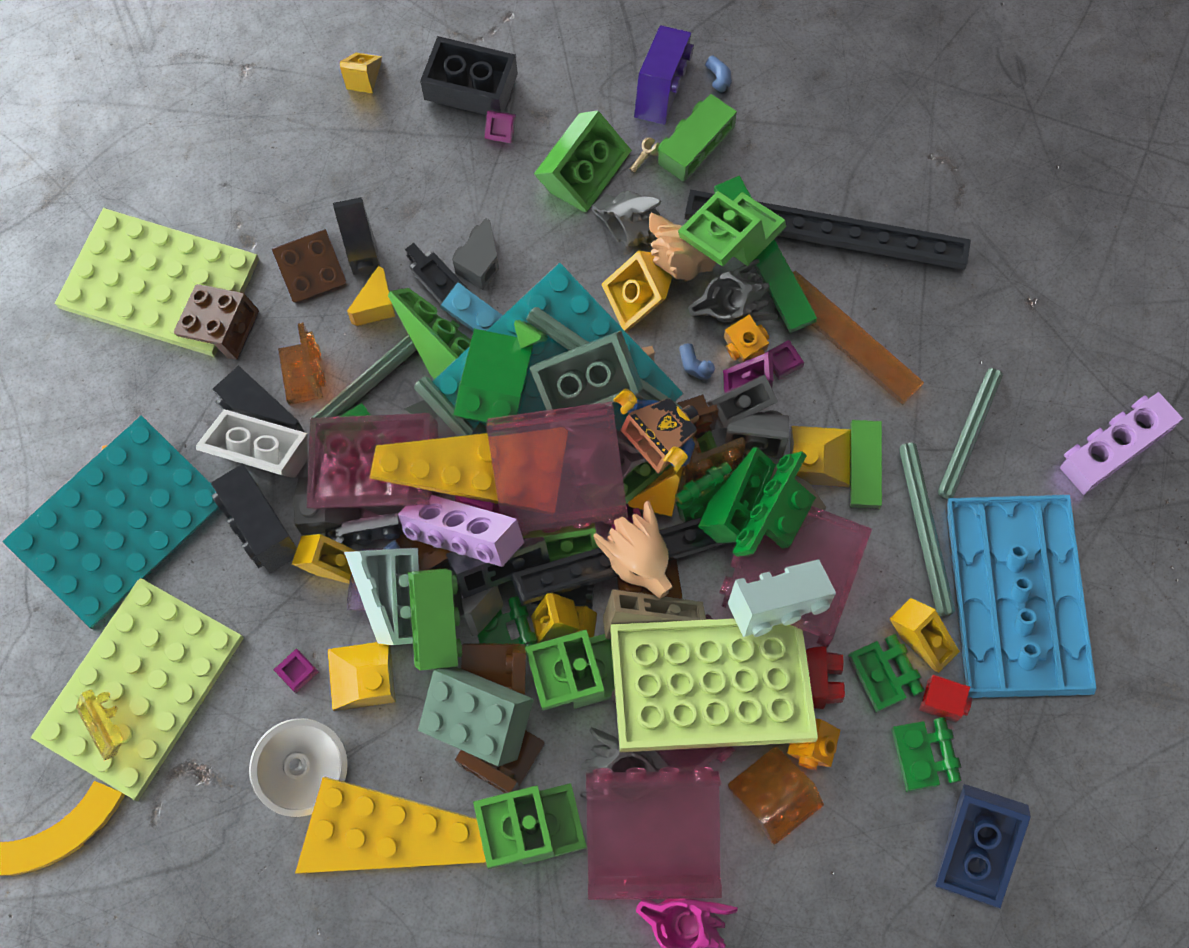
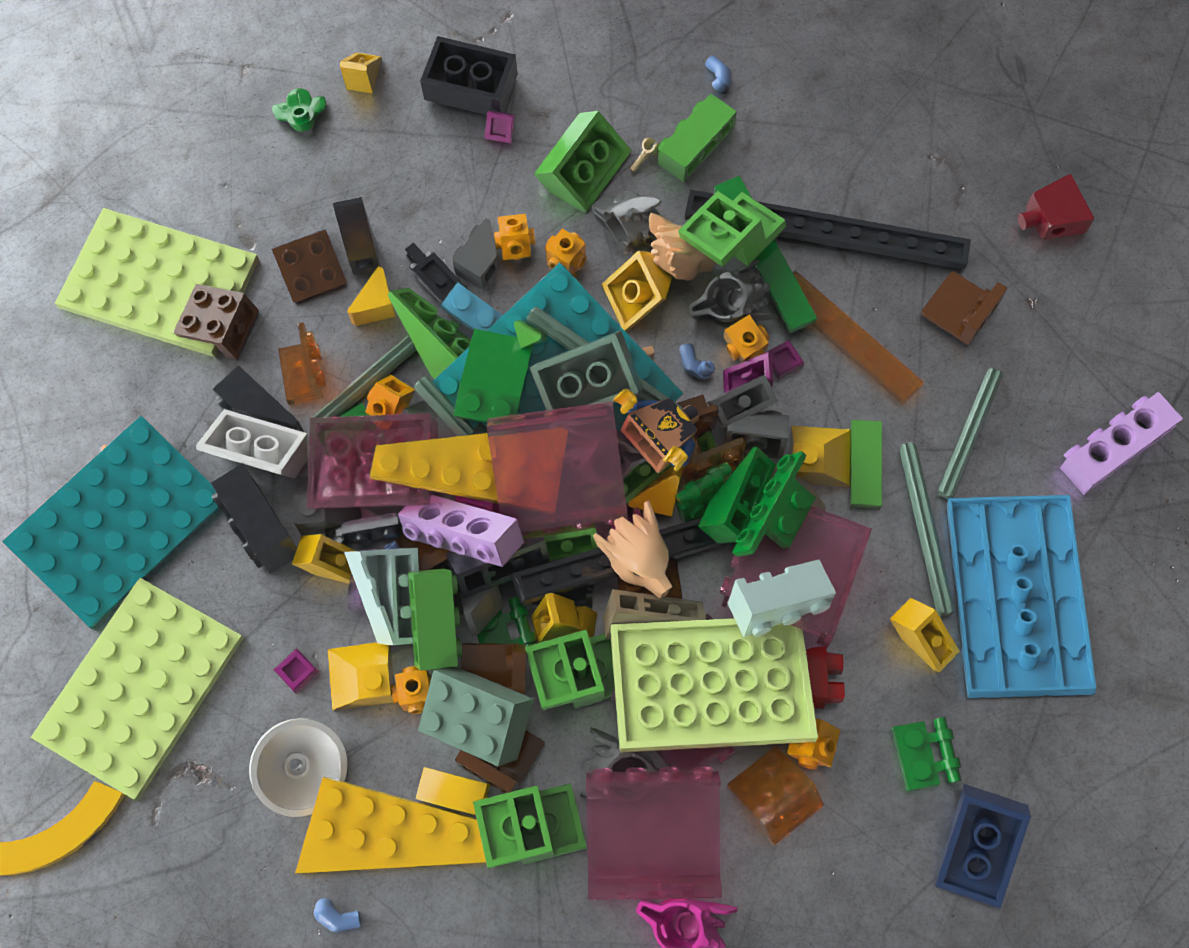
(97, 721): clear yellow plate -> none
(299, 109): none -> green plate
(333, 920): none -> medium blue arm
(389, 397): none -> light orange brick
(411, 701): none -> light orange brick
(450, 790): none -> yellow slope
(514, 237): none -> light orange brick
(566, 249): none -> light orange brick
(662, 74): dark purple wedge -> none
(879, 678): green plate -> none
(946, 699): red brick -> none
(962, 306): none -> reddish brown bracket
(1057, 210): none -> dark red torso

